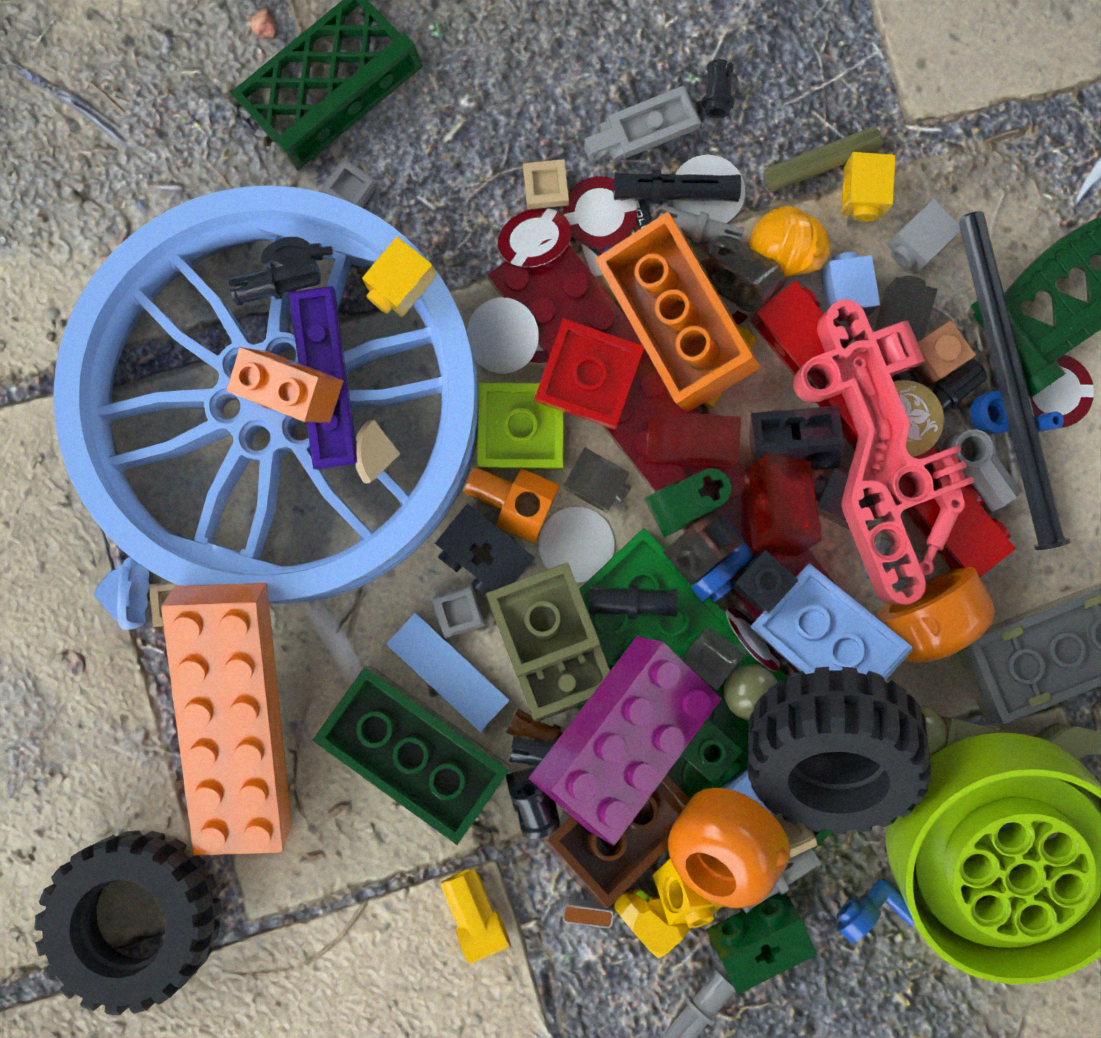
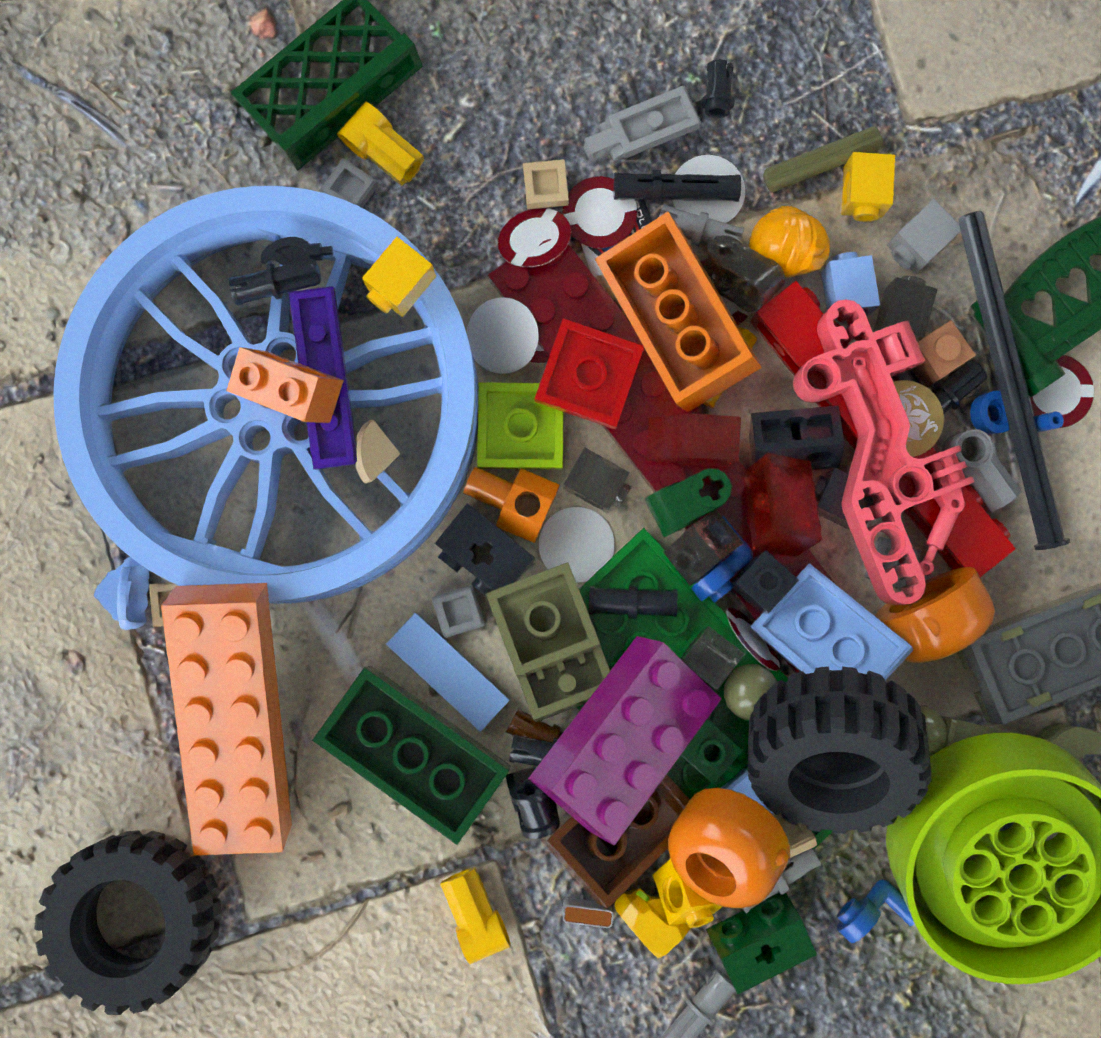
(373, 137): none -> yellow piece

